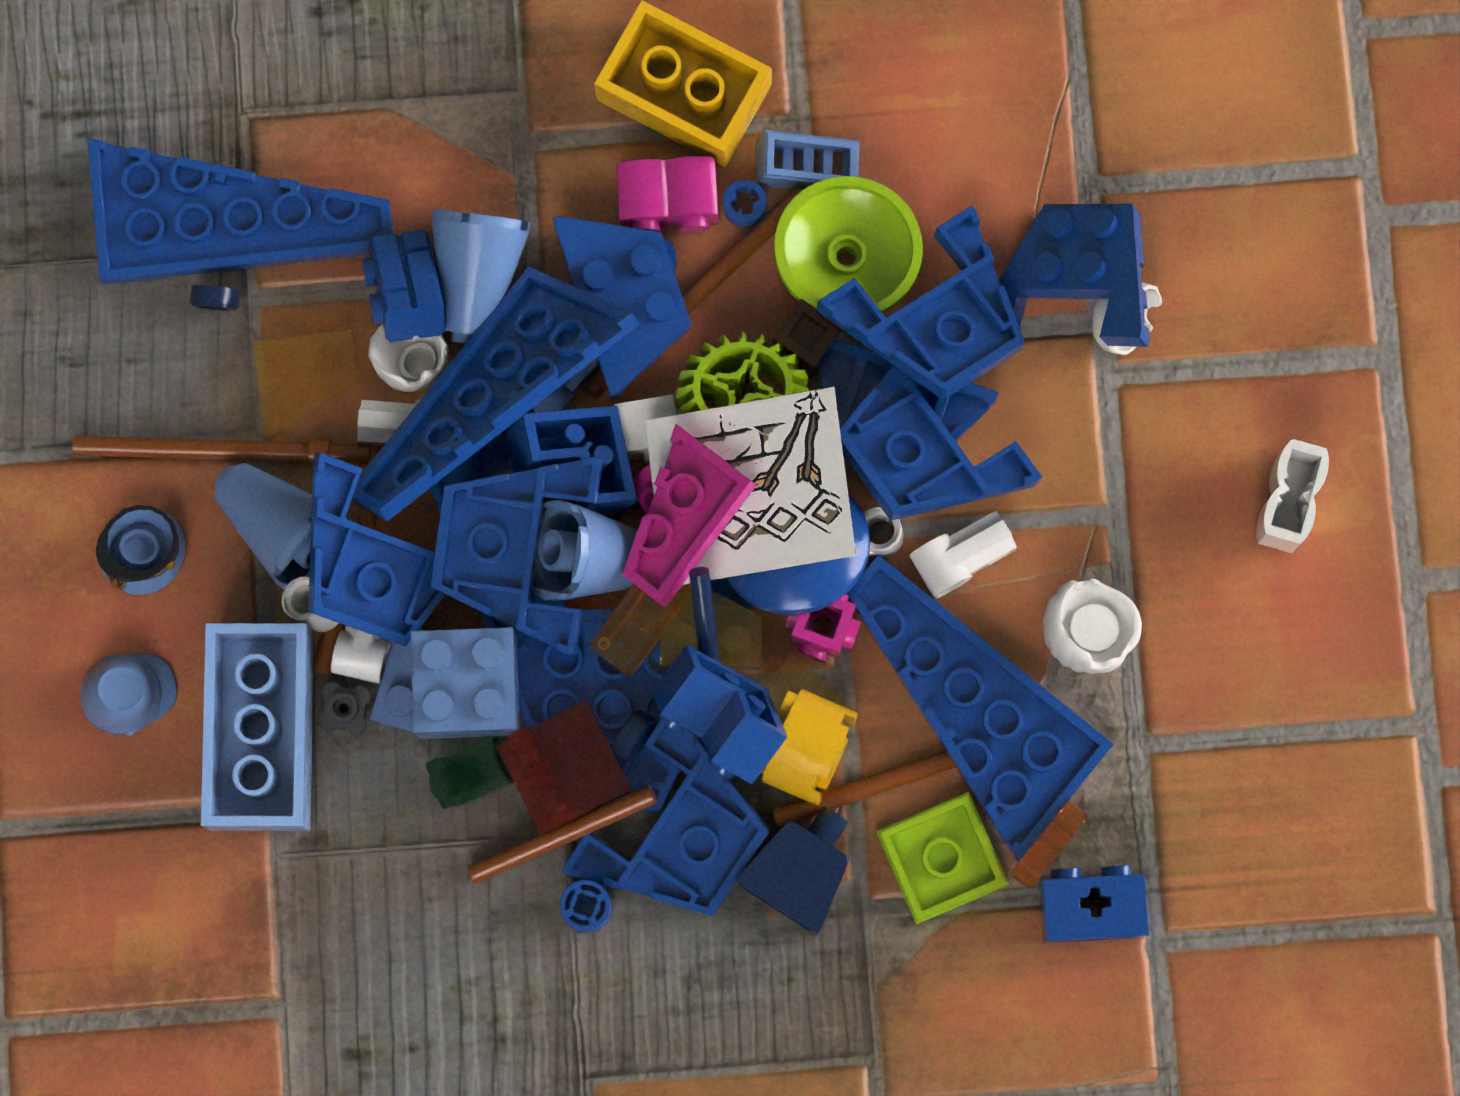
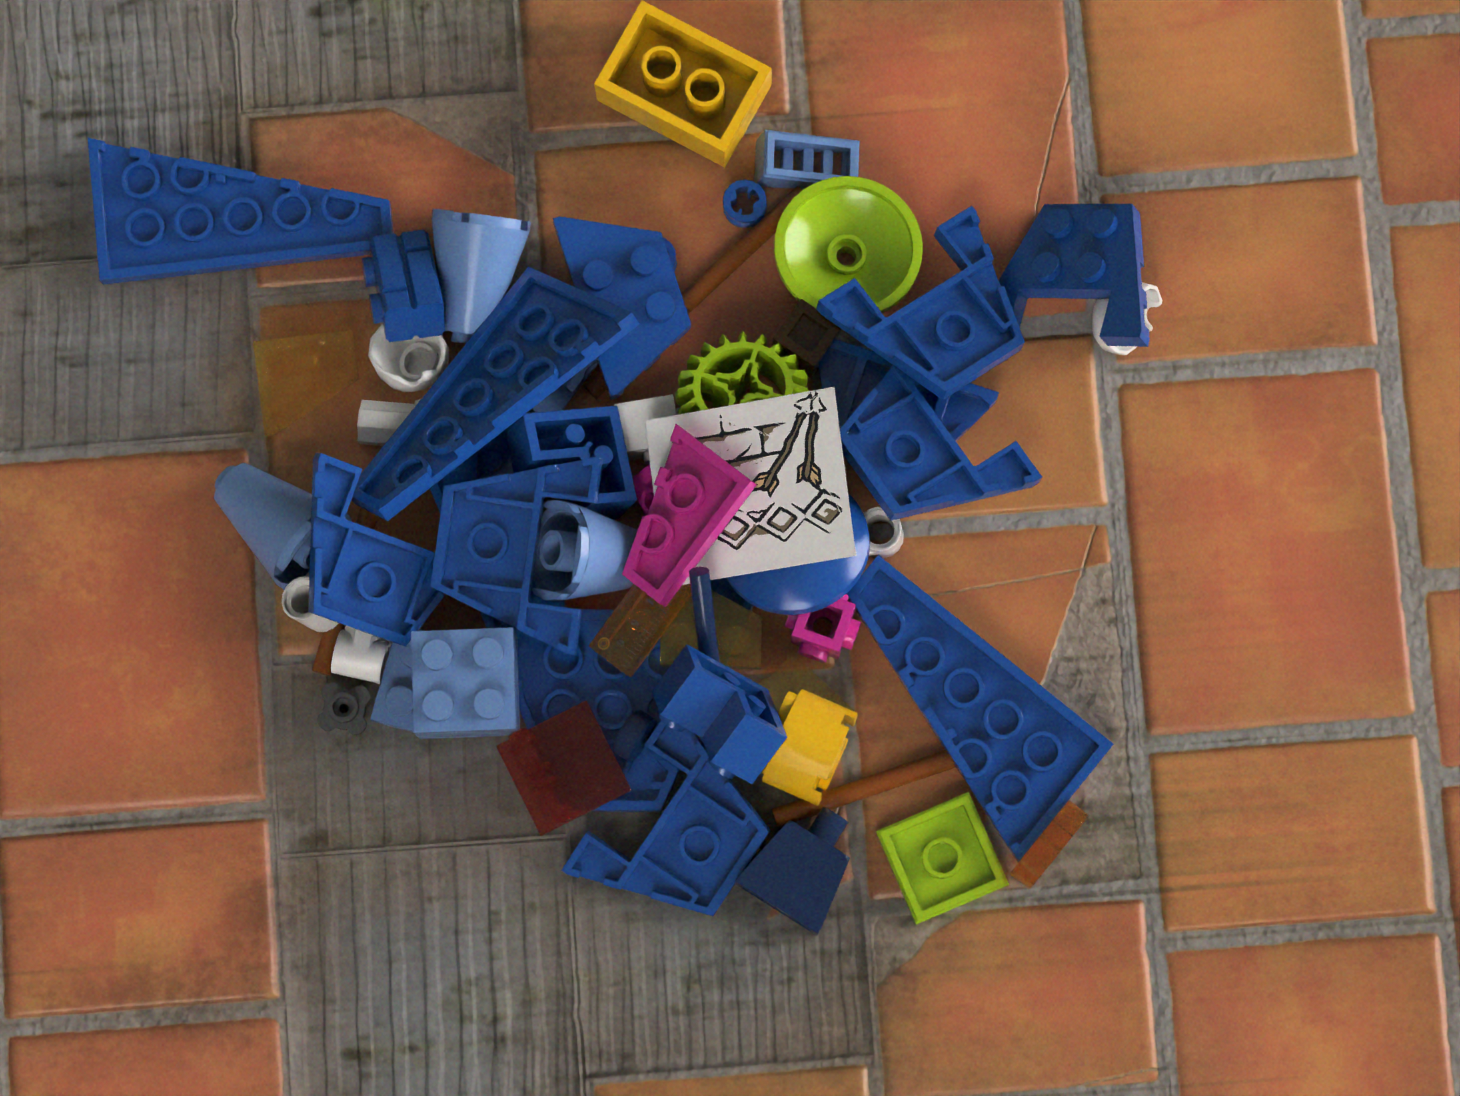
(128, 693): medium blue hat -> none
(141, 549): medium blue piece -> none
(215, 297): dark blue tile -> none
(220, 449): dark orange bar -> none
(257, 727): light blue brick -> none
(468, 774): clear green bracket -> none
(567, 833): dark orange bar -> none
(591, 912): blue wheel -> none
(668, 193): dark pink brick -> none
(952, 559): white piece -> none
(1090, 626): white piece -> none
(1121, 918): blue brick -> none
(1292, 486): white brick -> none

